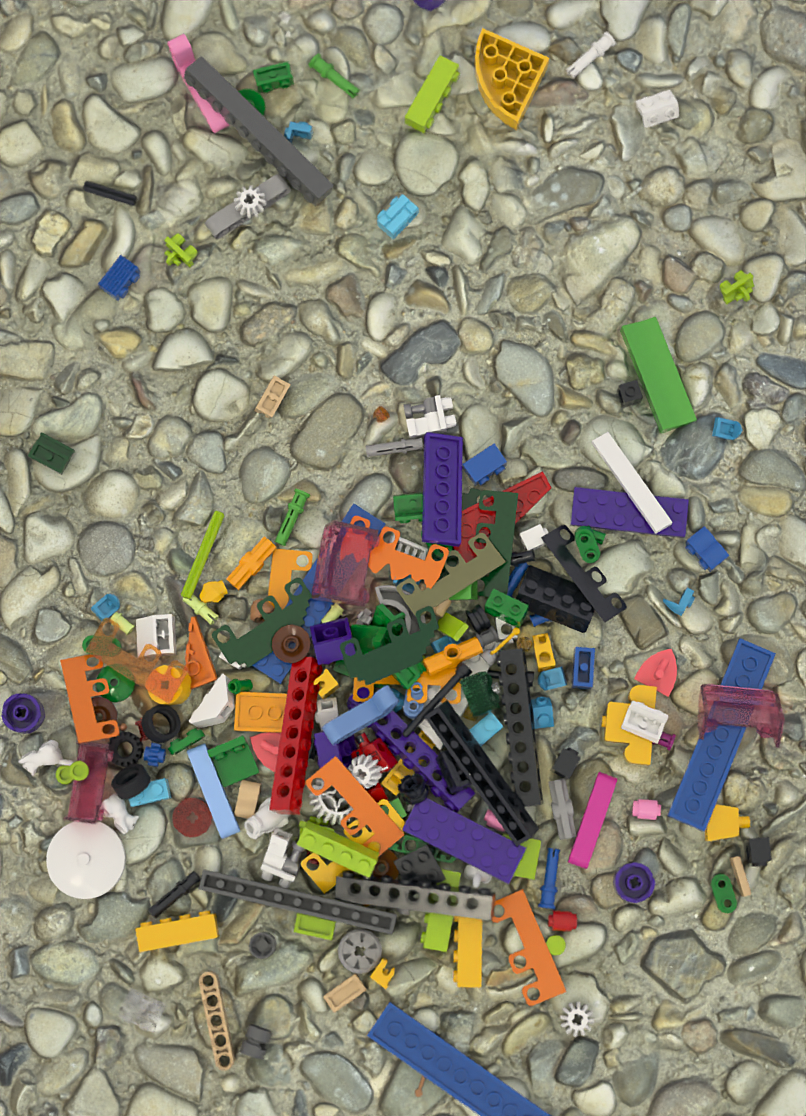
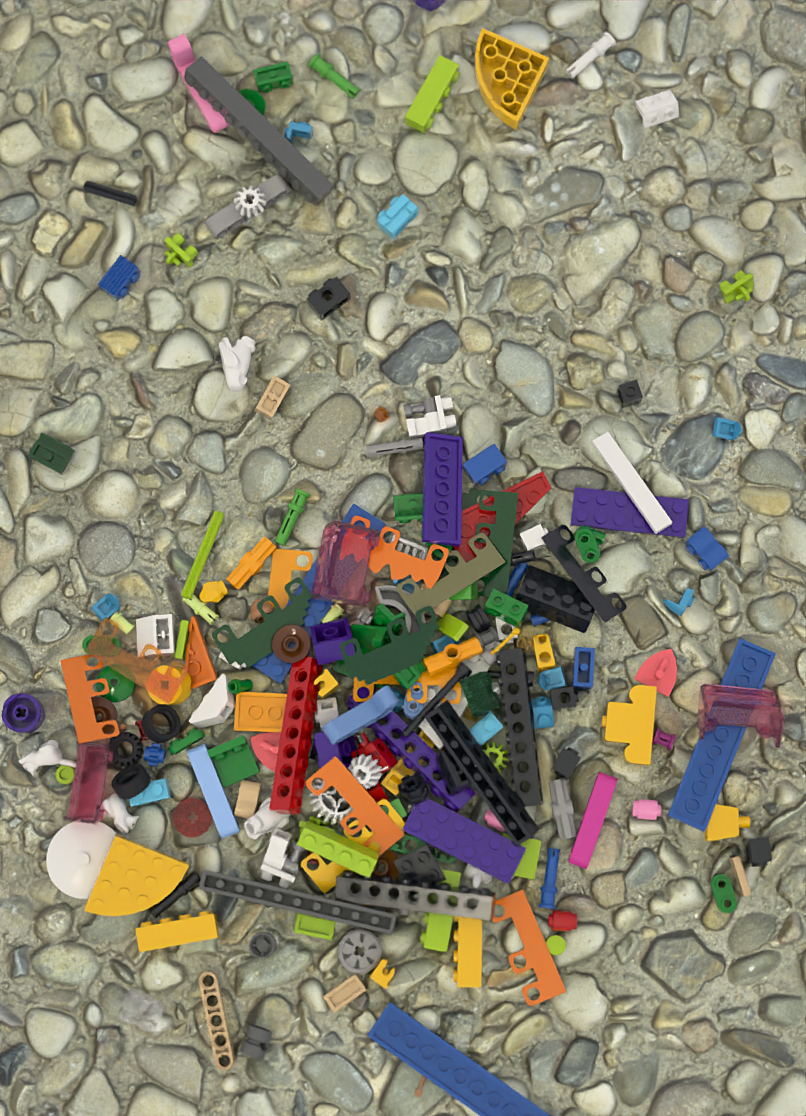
(78, 770): lime tile -> none
(133, 878): none -> yellow brick
(182, 640): none -> lime tile
(236, 361): none -> white animal
(325, 307): none -> black brick
(500, 758): none -> lime gear
(557, 704): none -> black brick
(583, 1021): white gear -> none
(644, 721): white bracket -> none
(644, 878): dark purple brick -> none
(658, 374): bright green arch -> none

